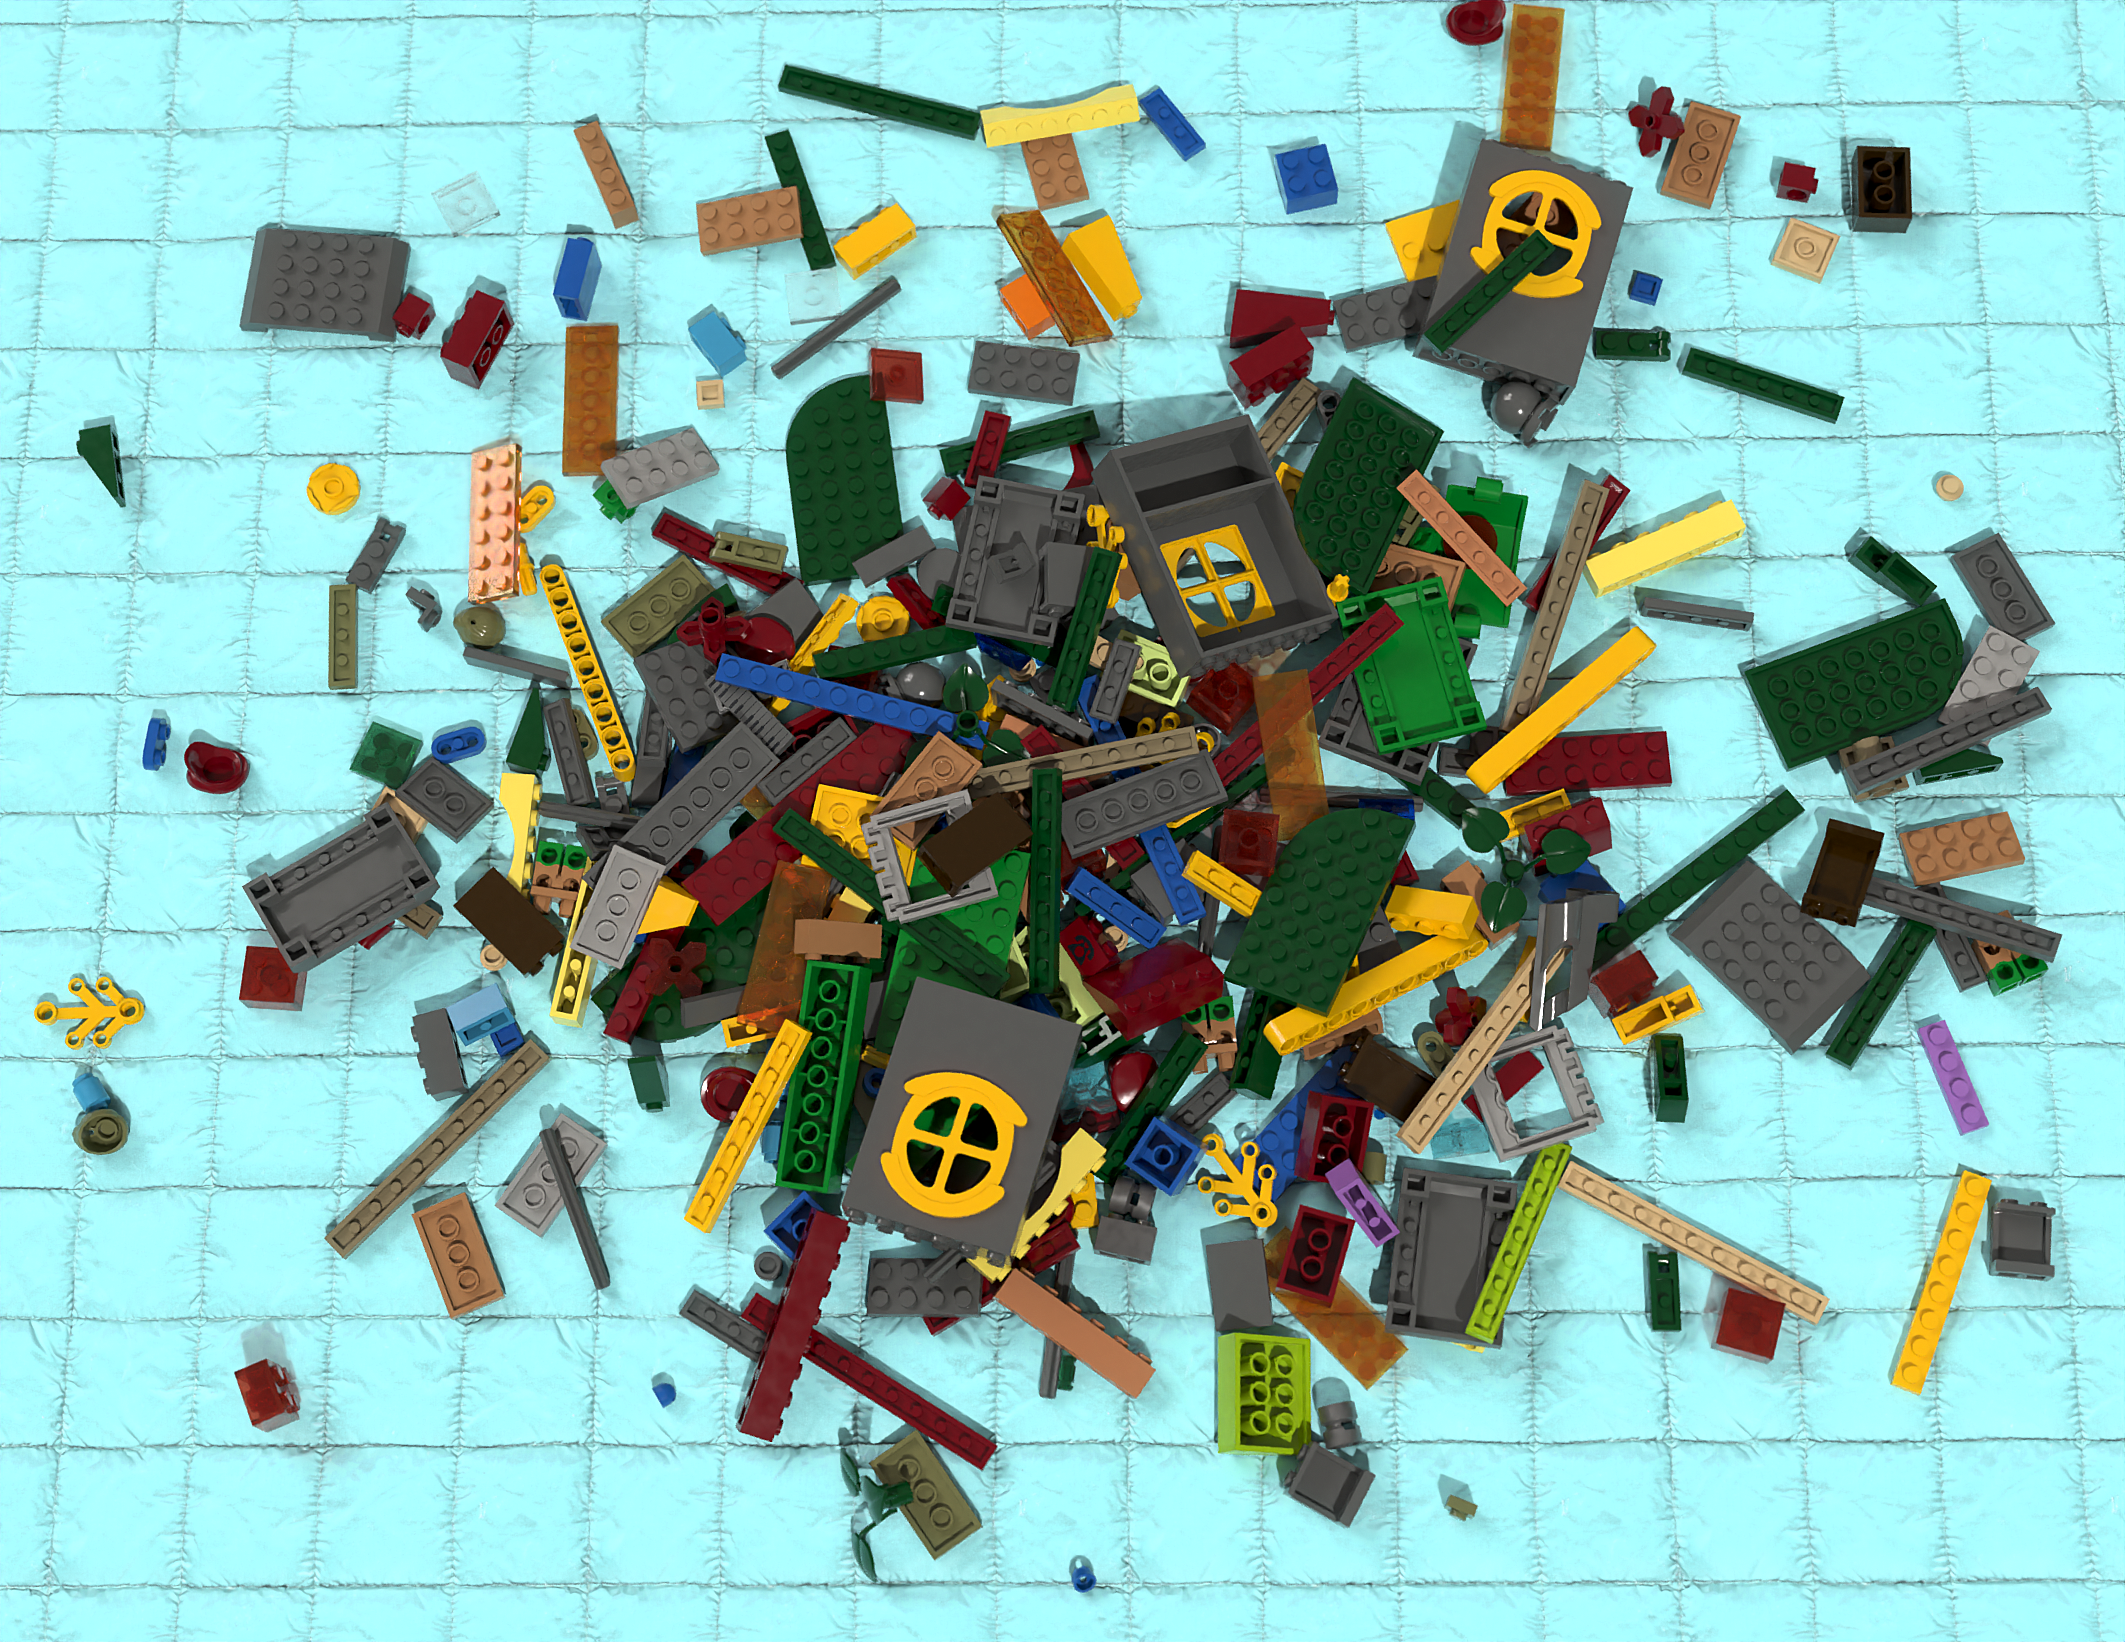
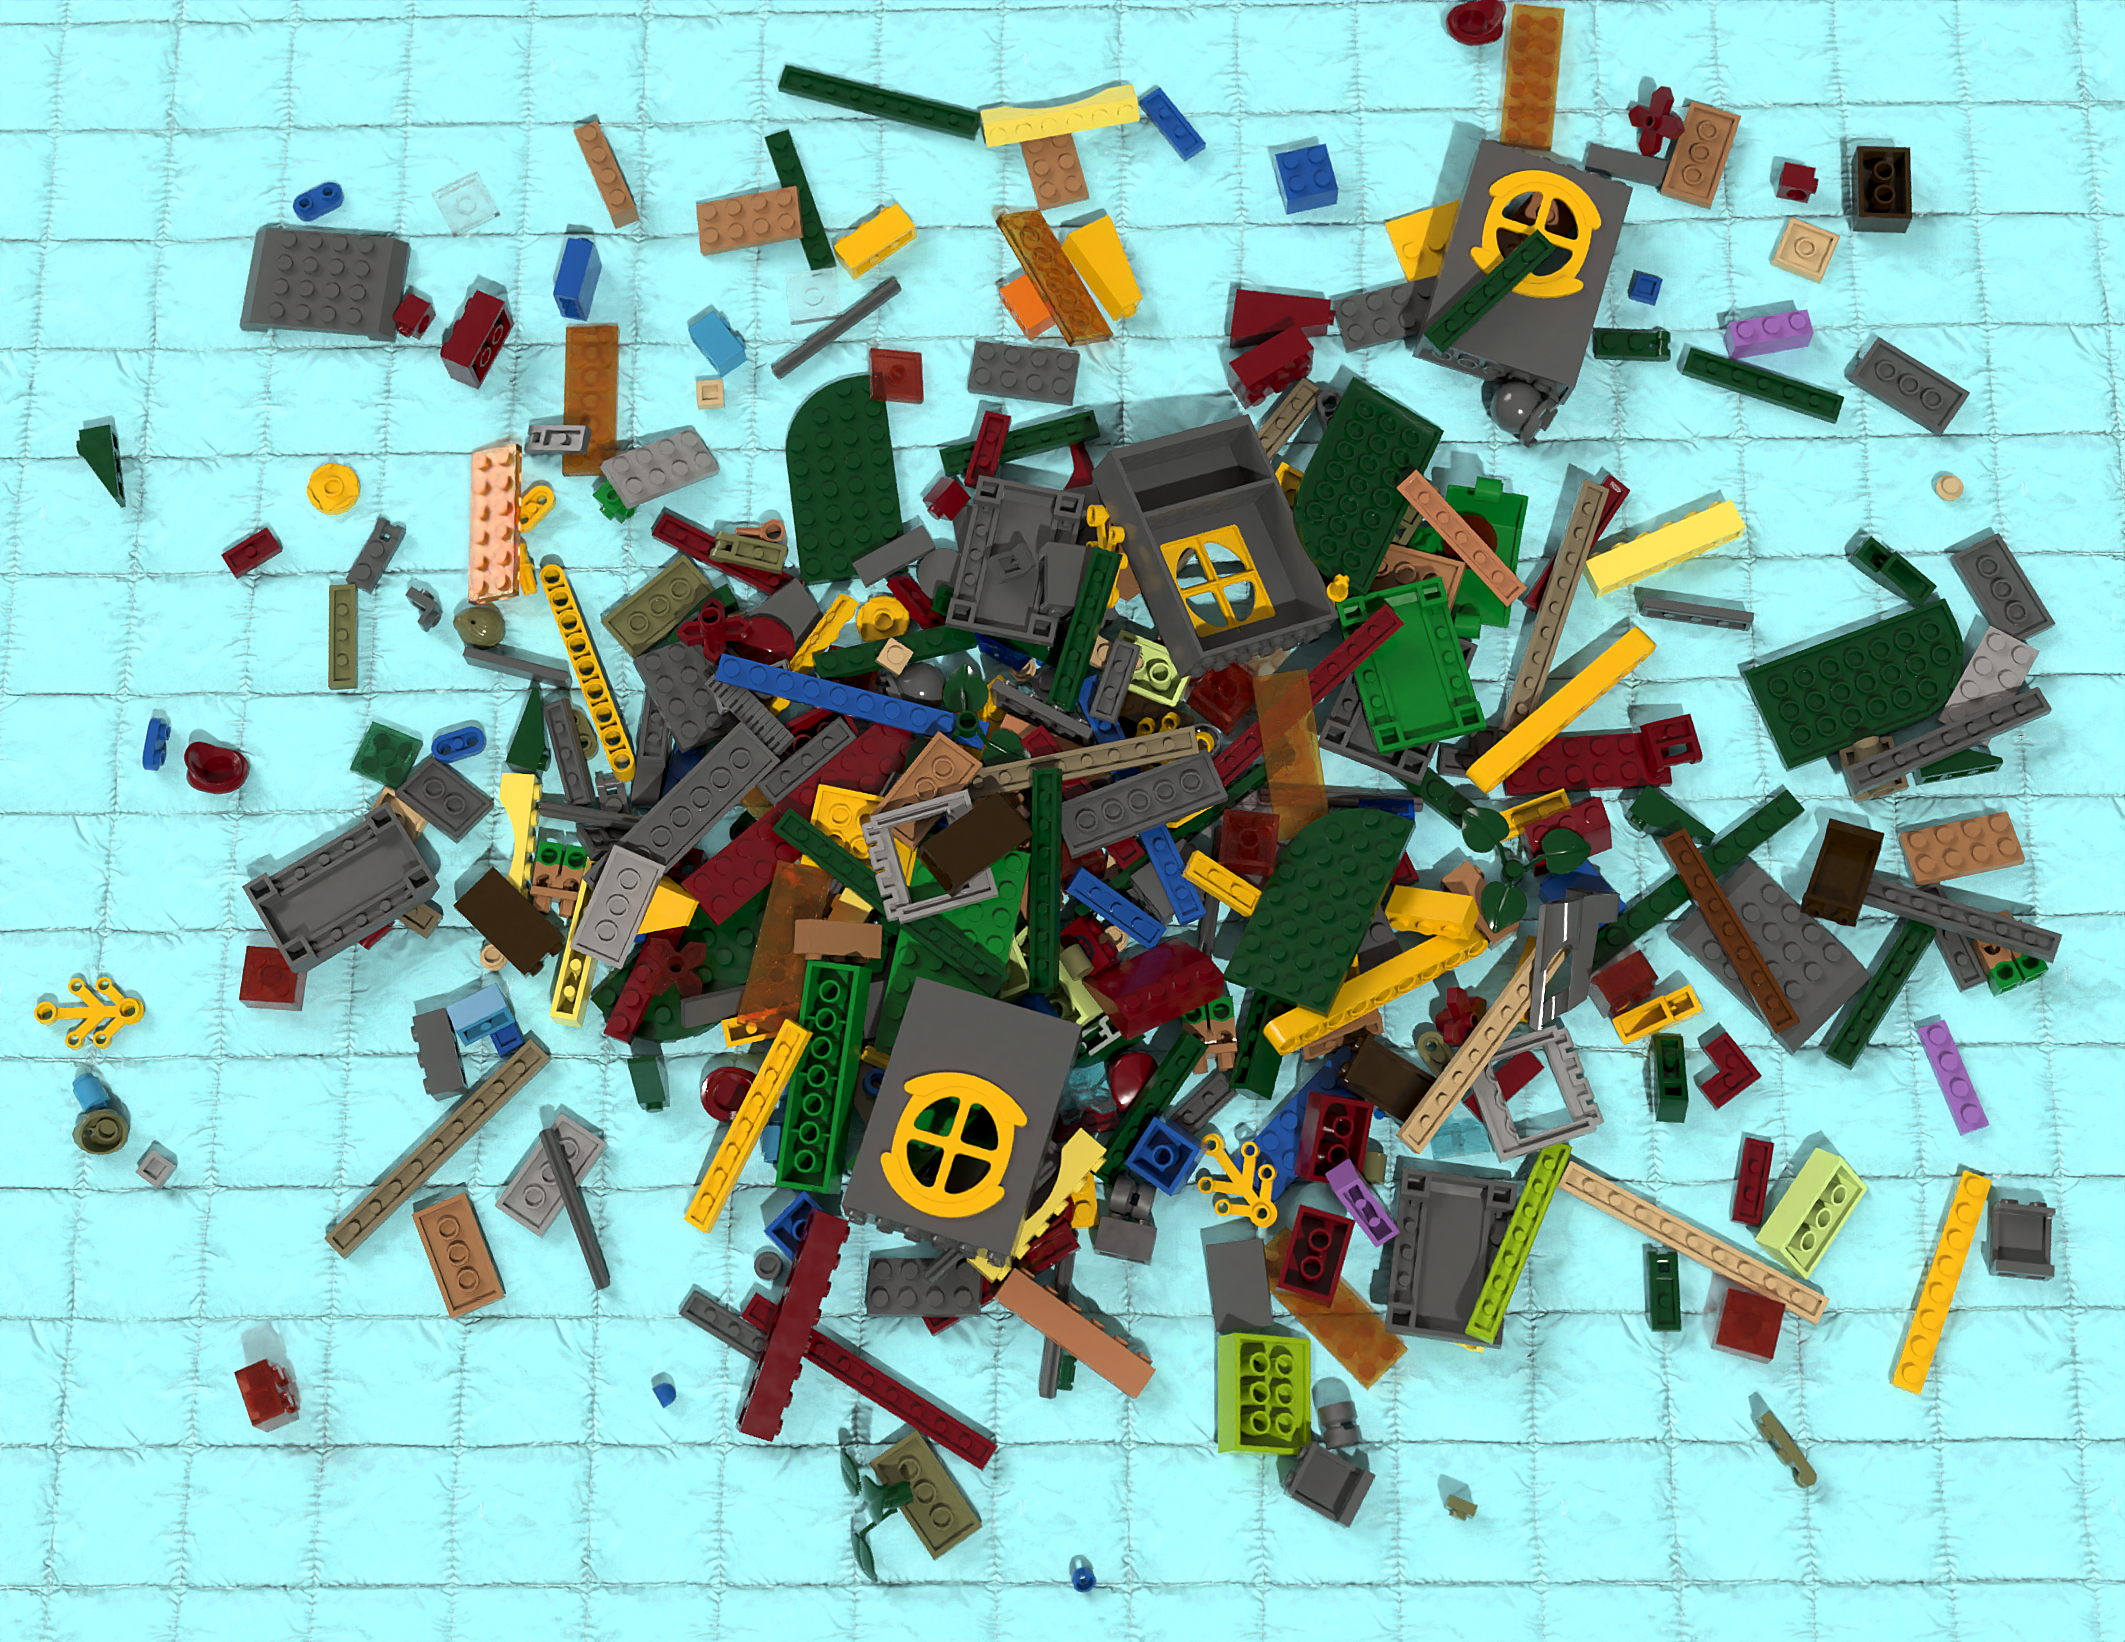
(156, 1169): none -> light grey plate
(251, 553): none -> dark red plate
(318, 202): none -> blue plate
(558, 439): none -> plate
(763, 532): none -> nougat axle
(894, 656): none -> tan plate
(1076, 962): none -> olive piece
(1625, 165): none -> dark grey tile
(1663, 818): none -> dark green slope
(1667, 734): none -> dark red plate
(1729, 932): none -> reddish brown plate
(1735, 1071): none -> dark red plate
(1752, 1182): none -> dark red tile
(1768, 334): none -> medium lavender brick
(1786, 1450): none -> olive plate
(1811, 1213): none -> yellowish green slope
(1909, 386): none -> dark grey plate

